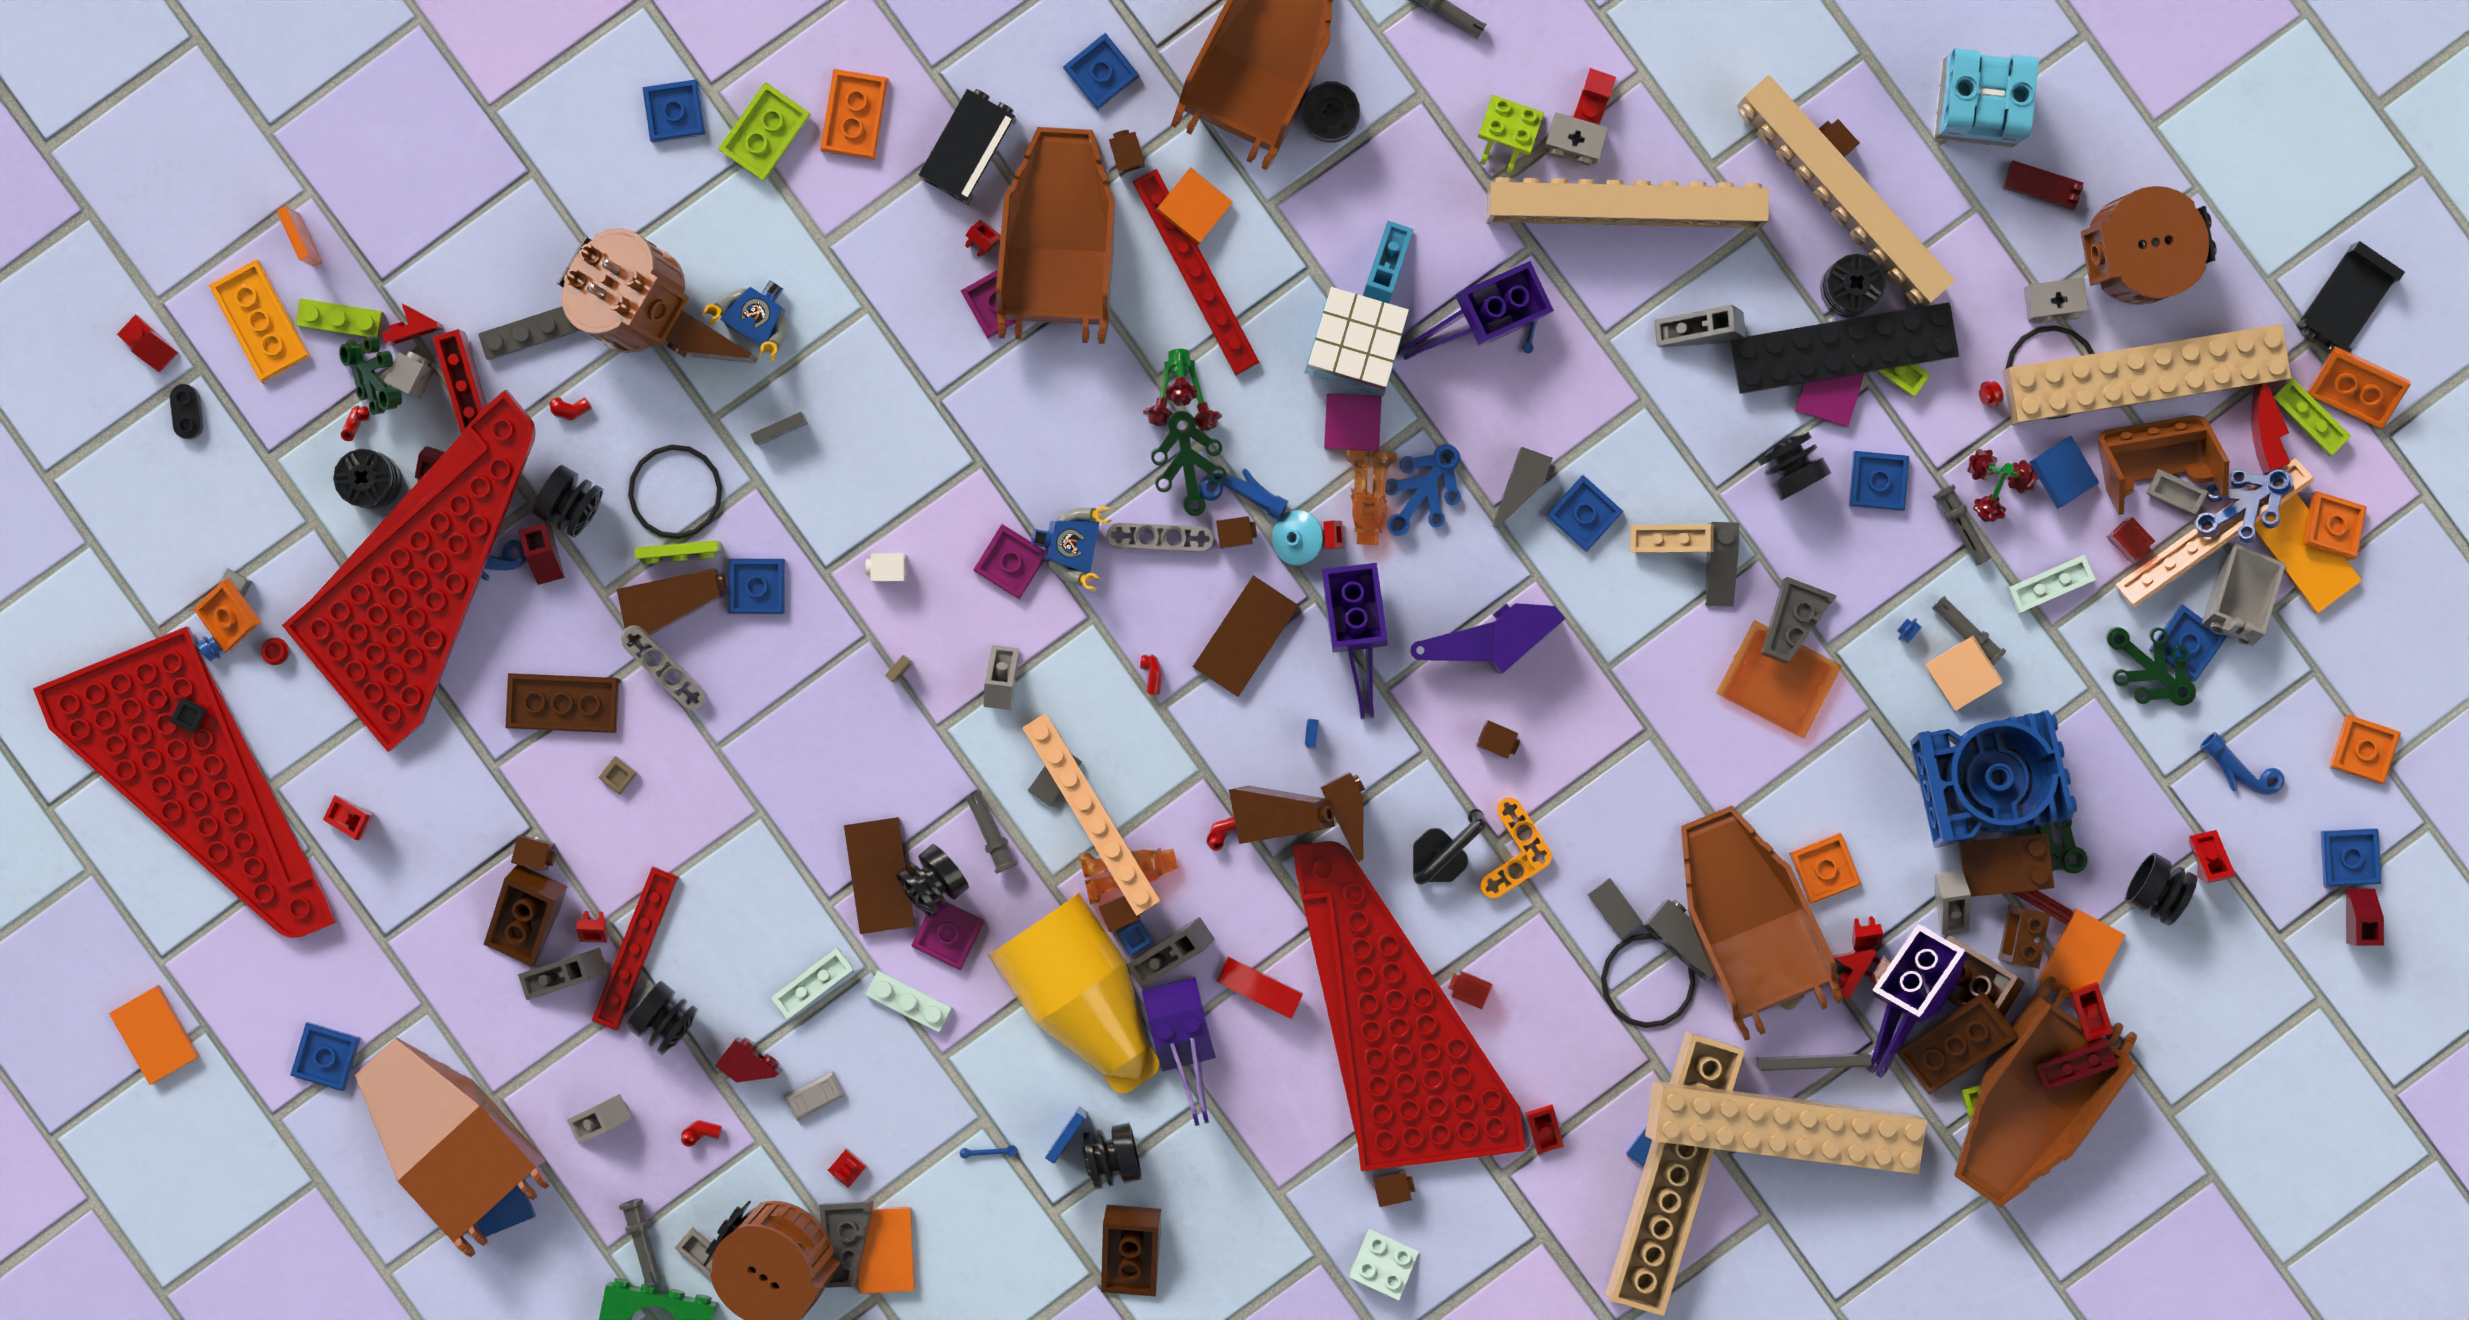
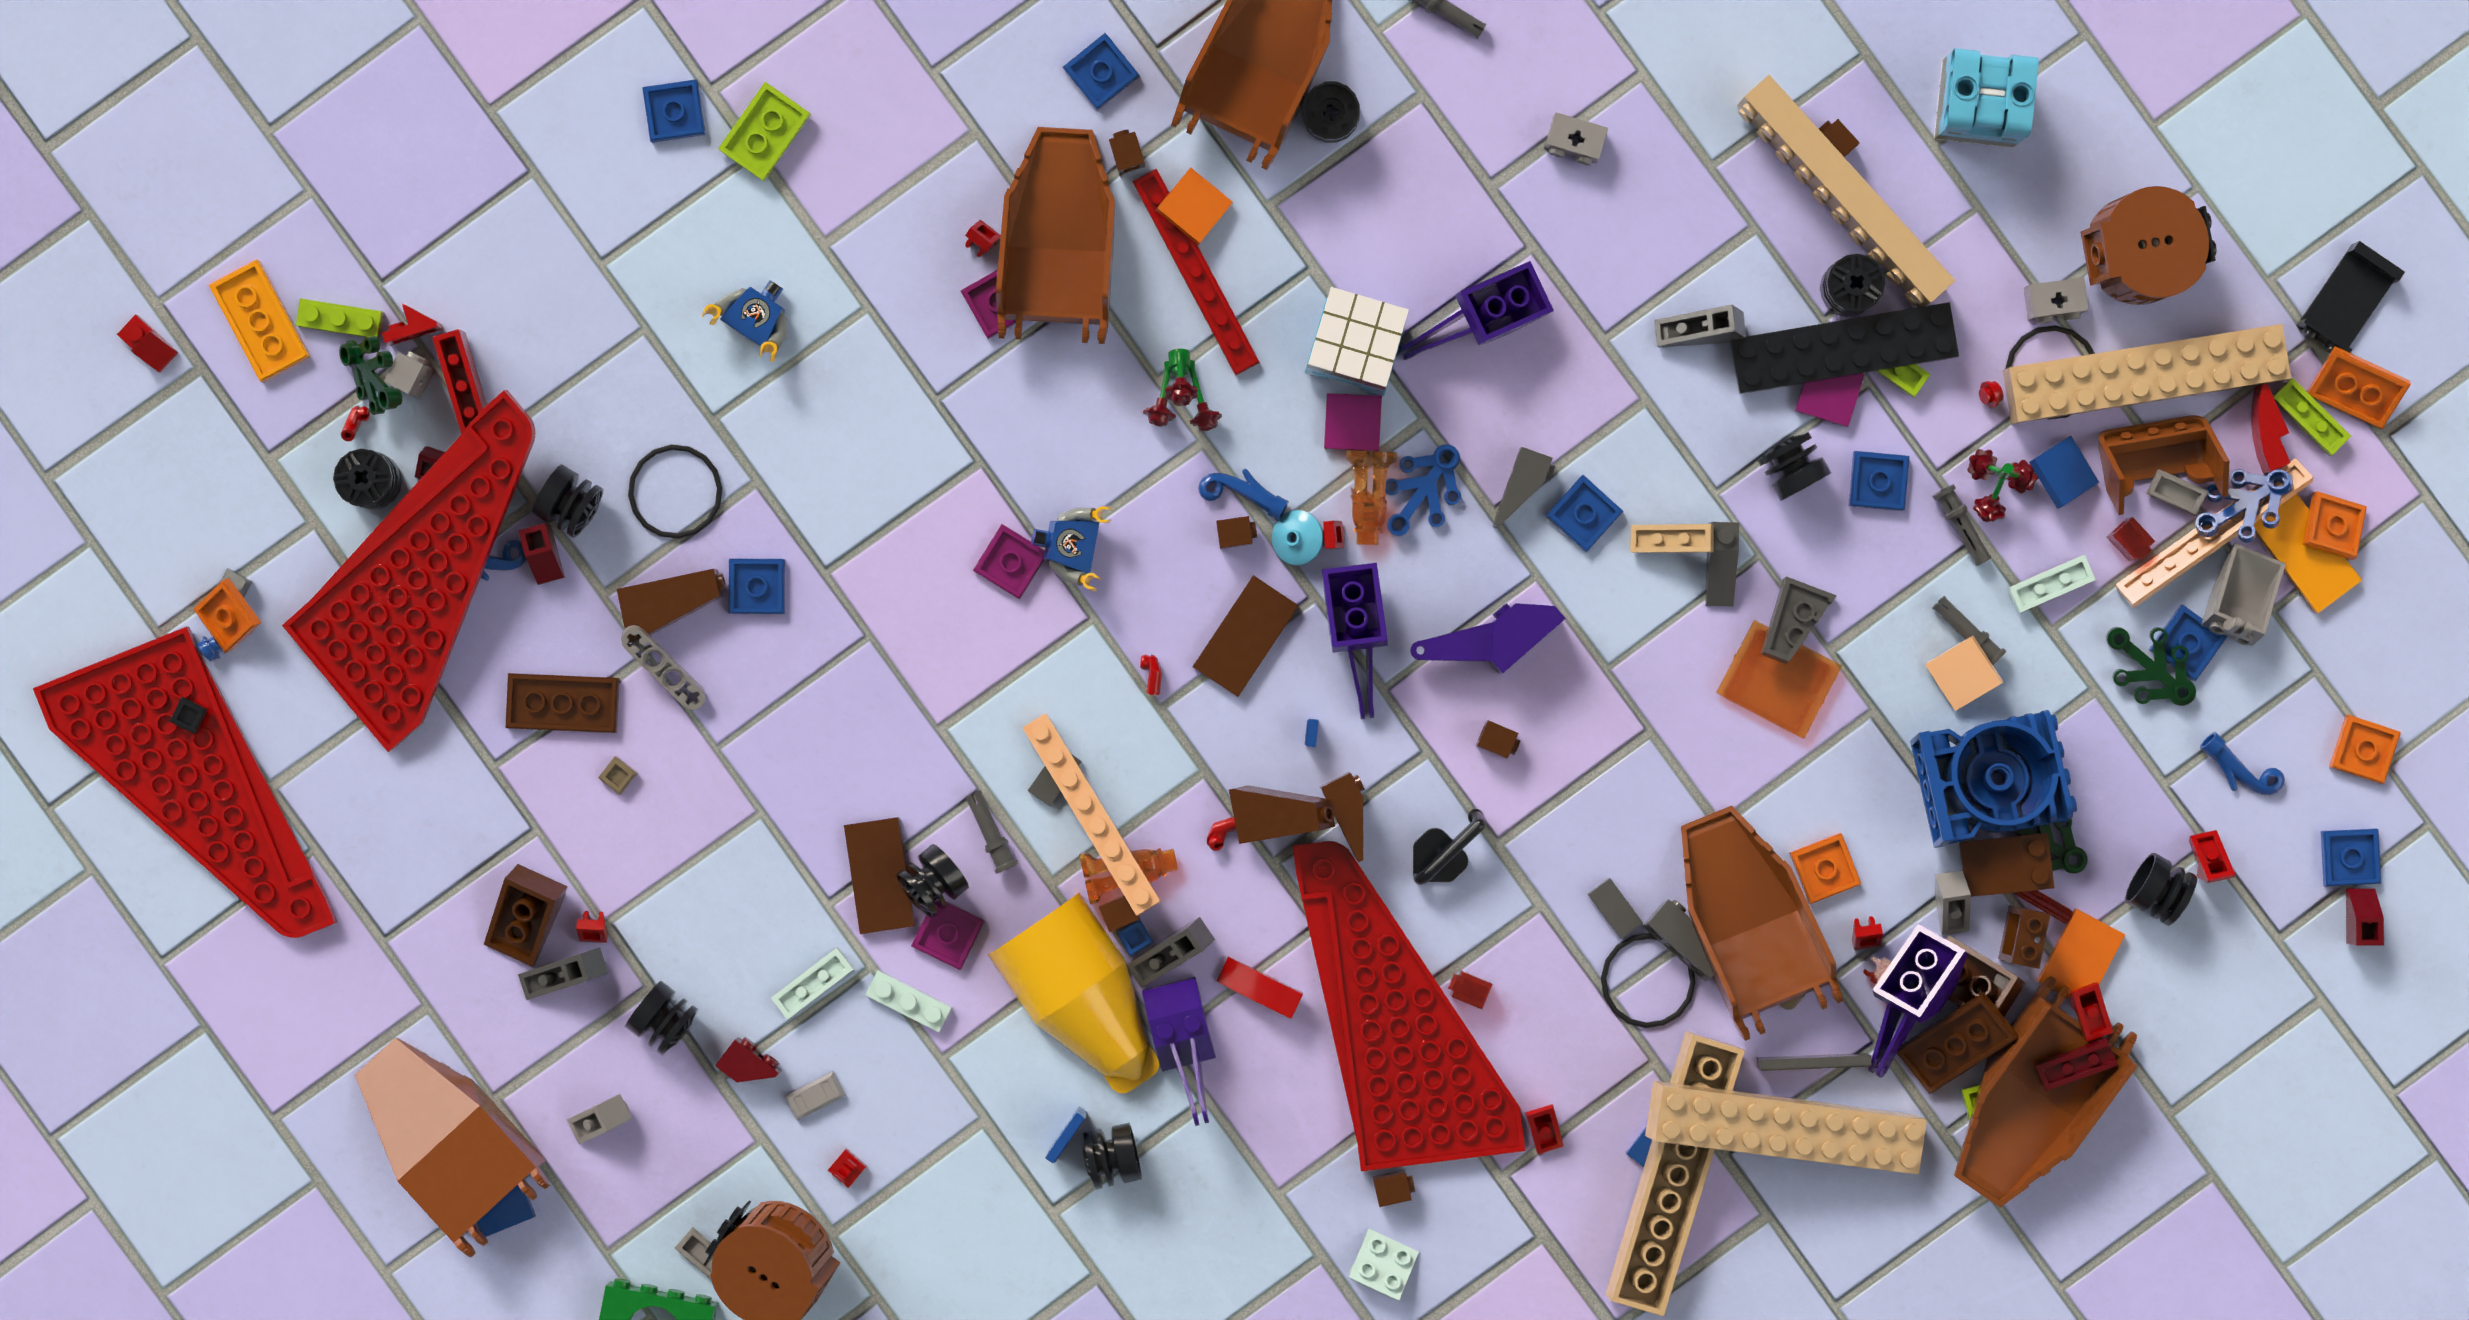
(154, 1035): orange tile -> none
(187, 410): black plate -> none
(275, 651): red plate -> none
(299, 236): orange tile -> none
(325, 1056): blue tile -> none
(348, 817): red slope -> none
(526, 333): dark grey plate -> none
(534, 853): reddish brown brick -> none
(569, 411): red arm -> none
(623, 290): piece -> none
(635, 948): red tile -> none
(637, 1227): dark grey pin -> none
(678, 552): lime plate -> none
(698, 1130): red arm -> none
(701, 341): reddish brown slope -> none
(779, 428): dark grey tile -> none
(847, 1229): dark grey wing -> none
(854, 114): orange tile -> none
(886, 567): white brick -> none
(888, 1252): orange tile -> none
(899, 668): dark tan tile -> none
(967, 145): black panel -> none
(1001, 677): light grey slope -> none
(1011, 1150): blue hinge -> none
(1130, 1250): reddish brown slope -> none
(1160, 533): light grey beam -> none
(1187, 458): dark green plant -> none
(1388, 262): dark azure slope -> none
(1511, 126): lime plate -> none
(1523, 858): light orange beam -> none
(1528, 347): blue hinge -> none
(1594, 96): red slope -> none
(1627, 204): tan brick -> none
(1857, 962): red slope -> none
(1908, 630): blue plate -> none
(2043, 185): dark red hinge -> none

